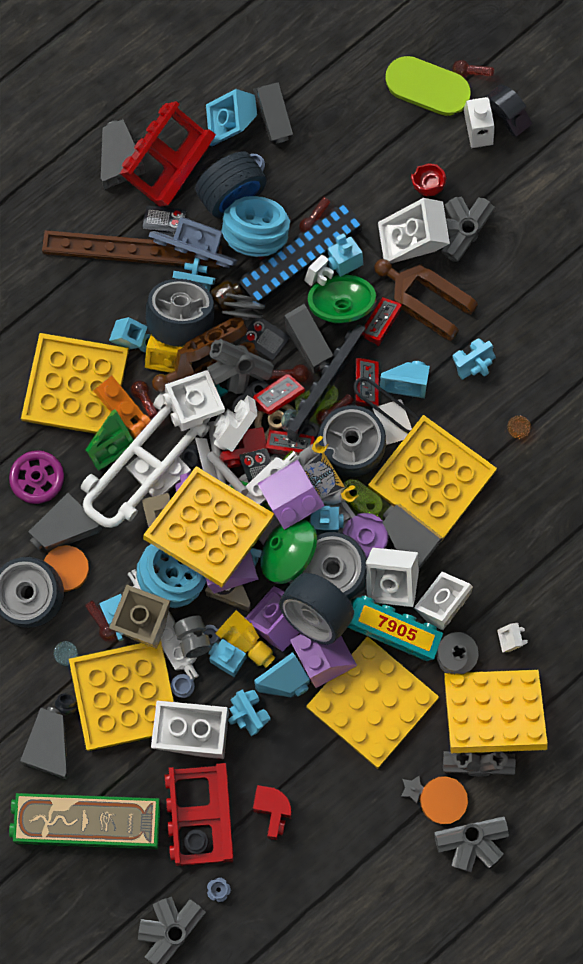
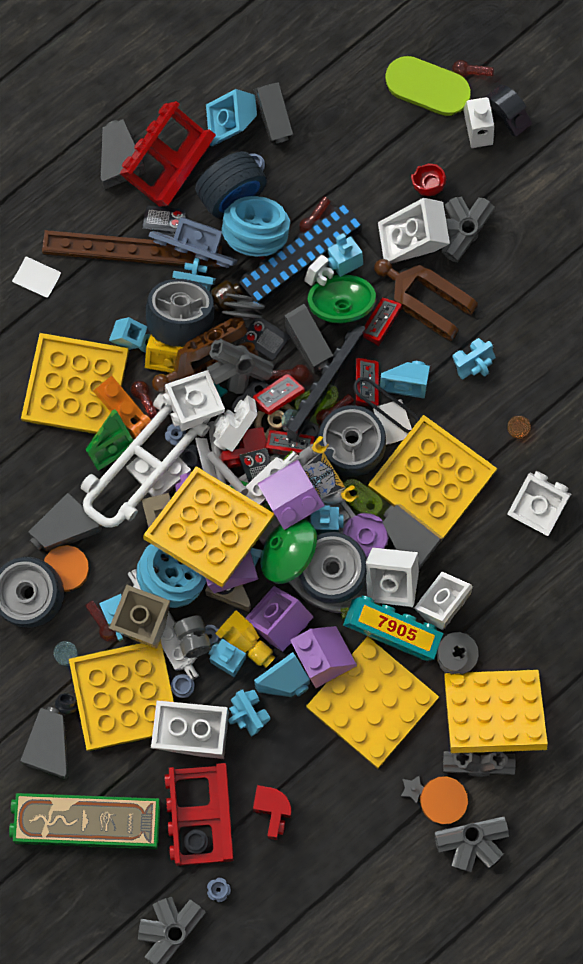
(36, 277): none -> white sticker
(39, 496): magenta plate -> none
(169, 435): none -> sand blue plate
(316, 608): black wheel -> none
(510, 637): white tile -> none
(539, 502): none -> white plate

